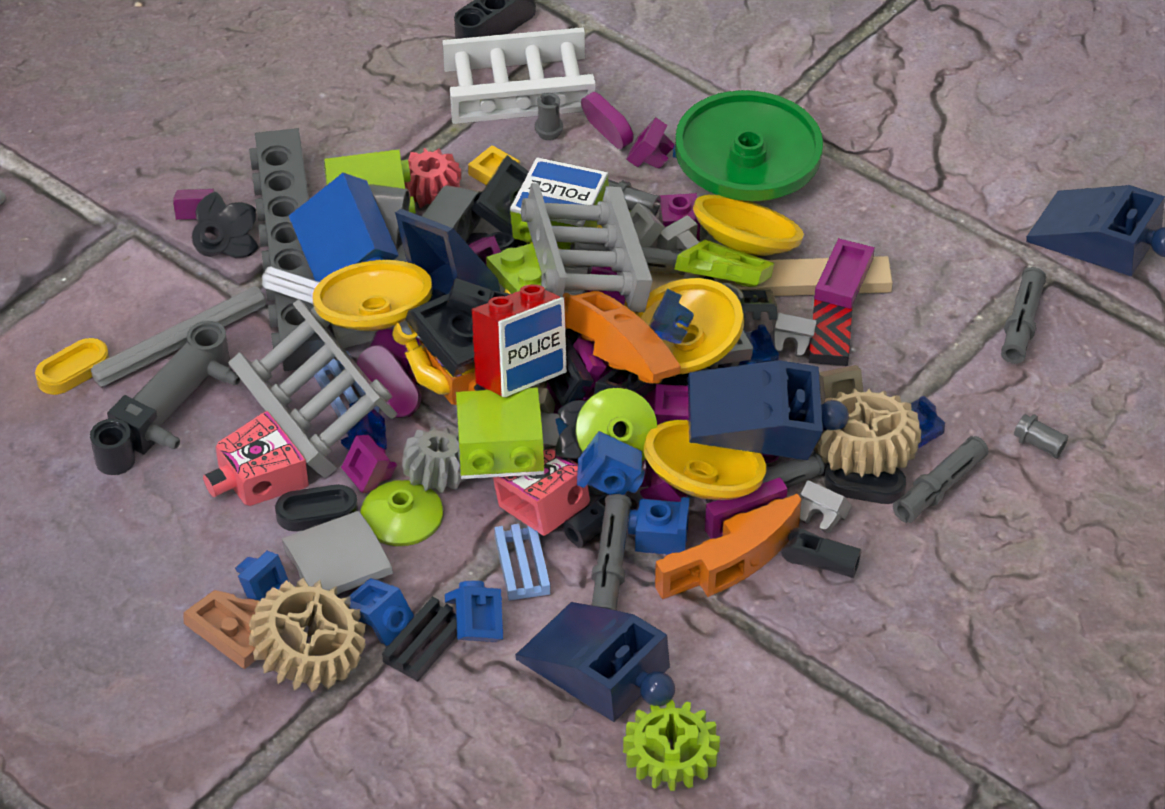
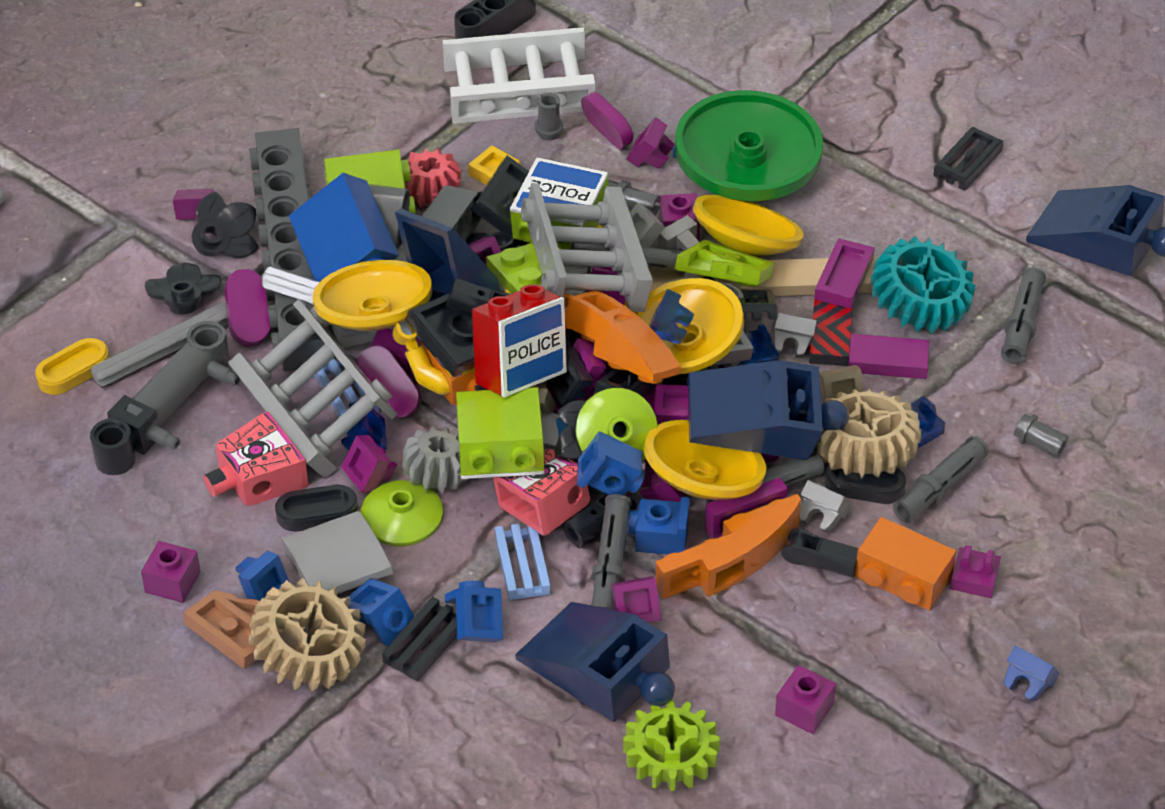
(170, 571): none -> magenta plate
(182, 287): none -> black plate
(247, 307): none -> magenta tile
(638, 598): none -> magenta tile
(805, 699): none -> magenta plate
(889, 356): none -> magenta tile
(905, 563): none -> orange brick
(922, 284): none -> teal gear
(959, 173): none -> black tile
(975, 572): none -> magenta tile
(1027, 666): none -> tile

